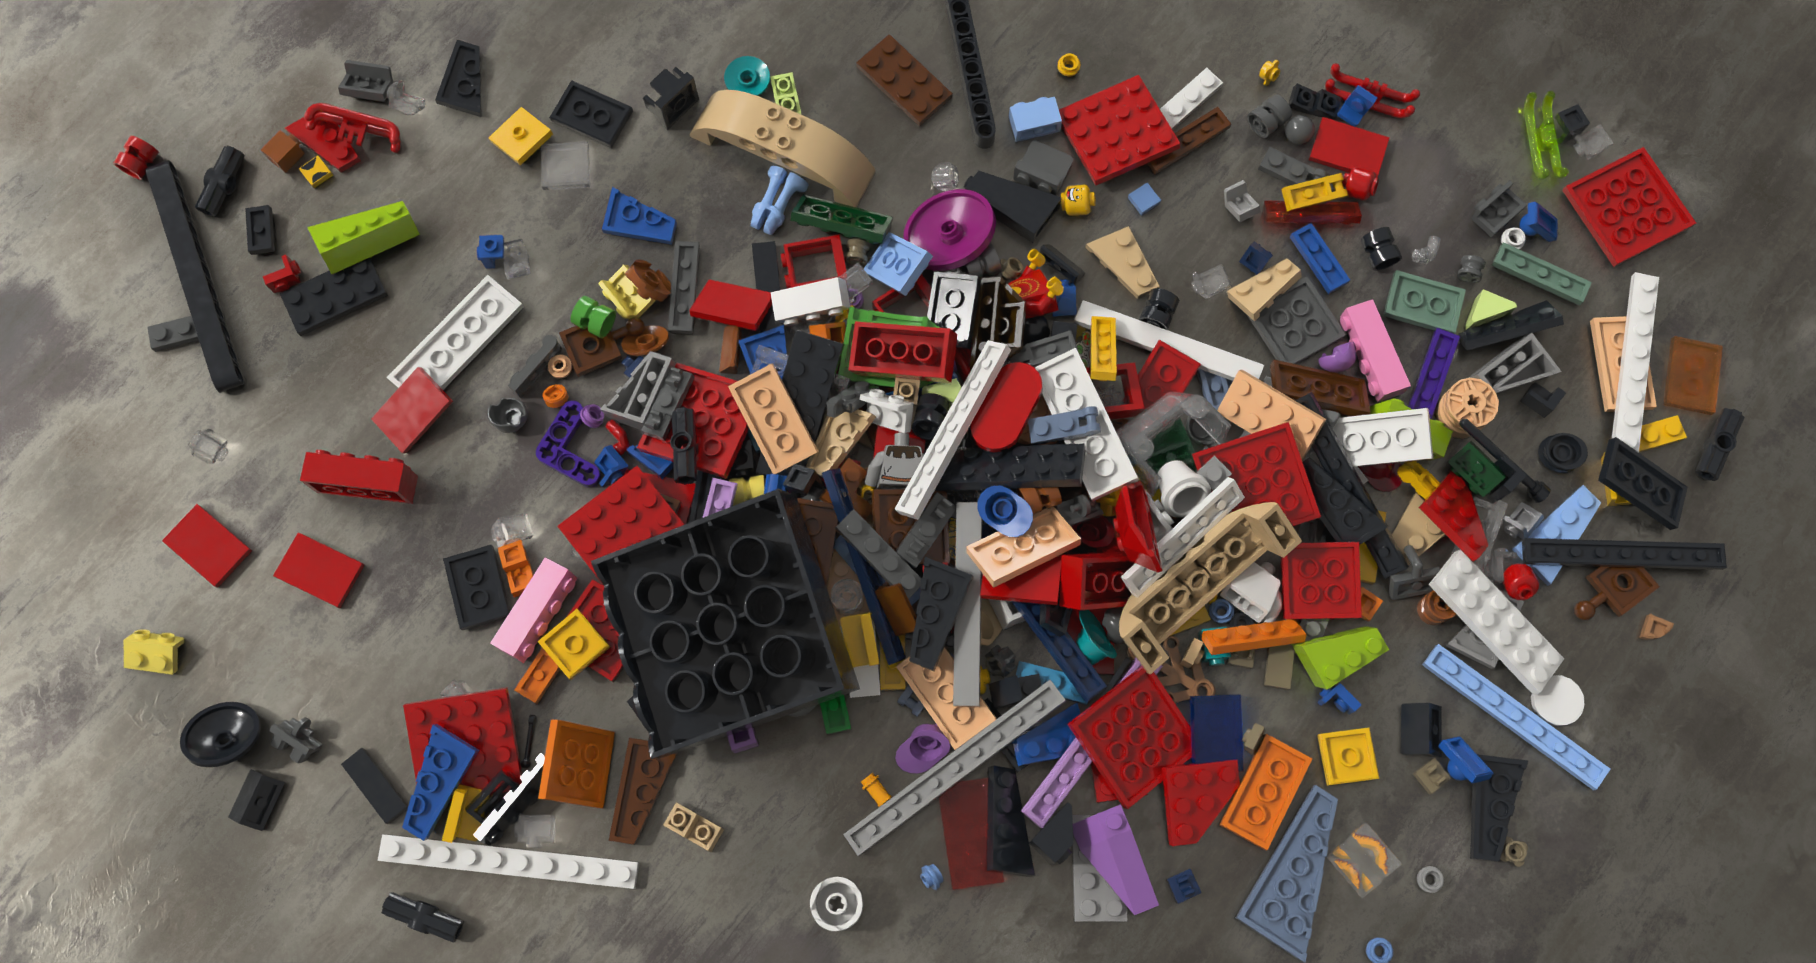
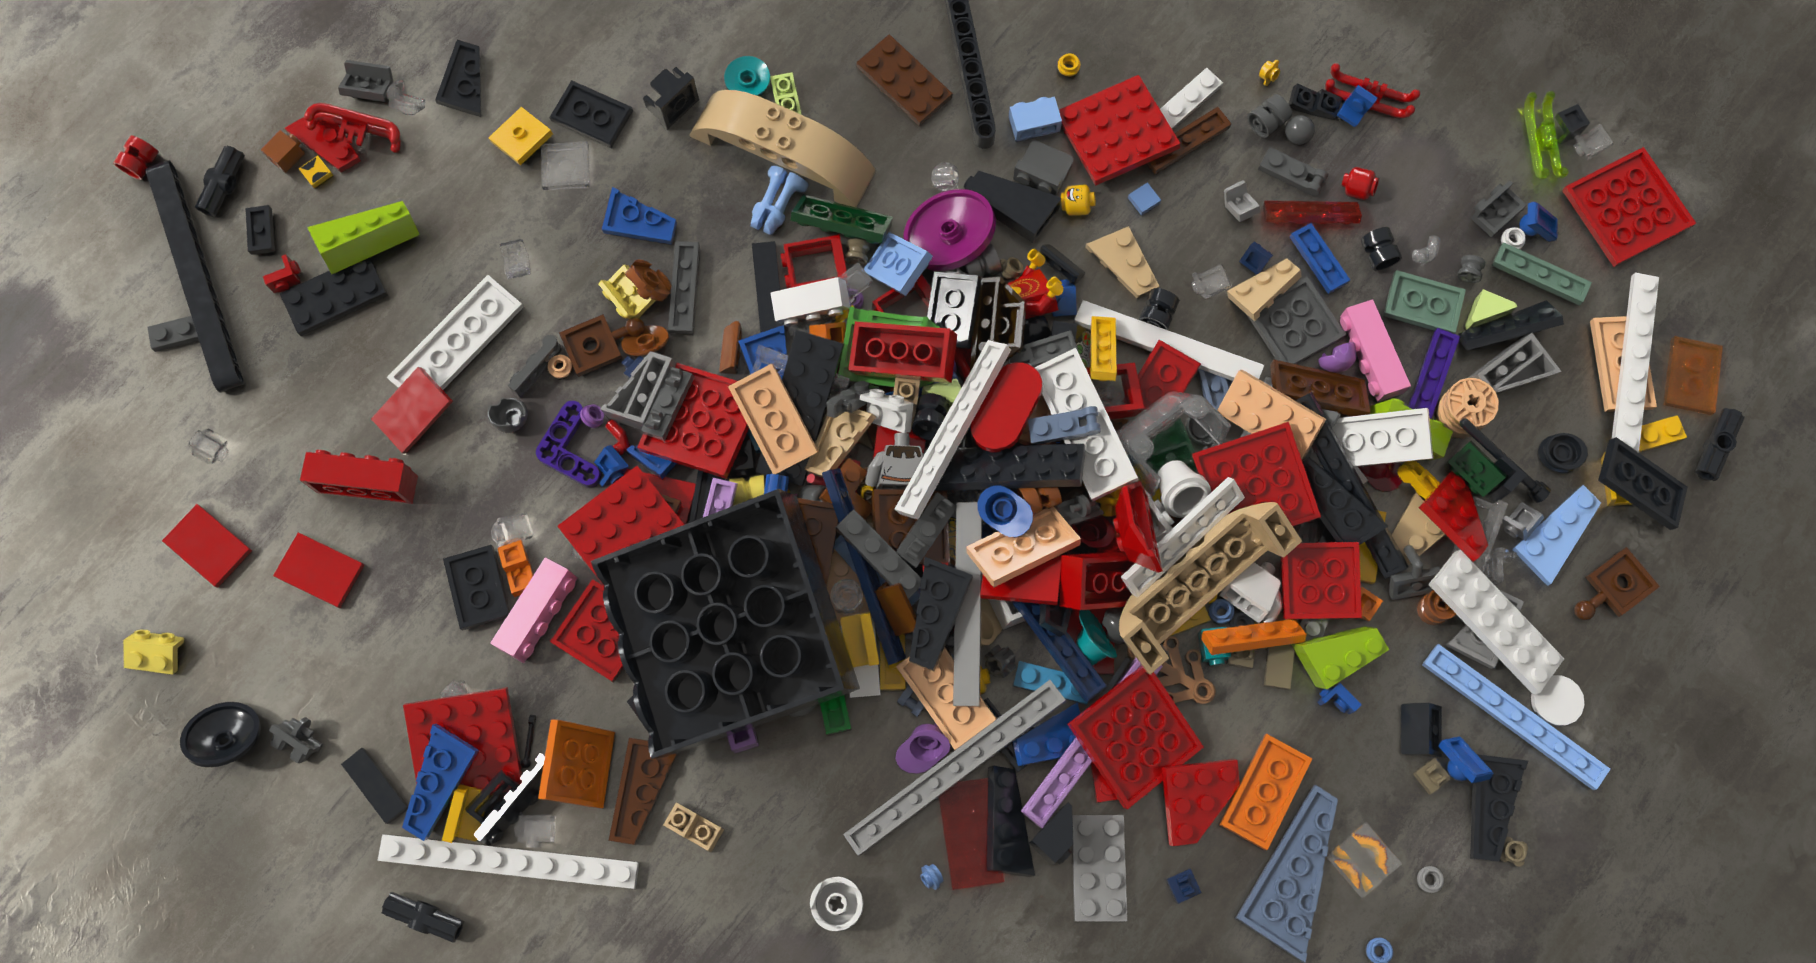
(256, 800): black panel -> none
(489, 249): blue bracket -> none
(538, 677): orange plate -> none
(555, 396): orange tile -> none
(573, 644): yellow plate -> none
(592, 316): bright green wheel -> none
(684, 459): black piece -> none
(731, 304): red tile -> none
(801, 480): black panel -> none
(875, 789): light orange pin -> none
(1013, 690): black slope -> none
(1114, 853): medium lavender wedge -> none
(1193, 653): tan plate -> none
(1214, 472): light grey plate -> none
(1216, 729): clear blue tile -> none
(1253, 738): dark tan plate -> none
(1313, 192): yellow plate -> none
(1348, 147): red tile -> none
(1348, 756): yellow plate -> none
(1520, 582): red head -> none
(1542, 400): black panel -> none
(1624, 553): black tile -> none
(1655, 627): medium nougat tile -> none

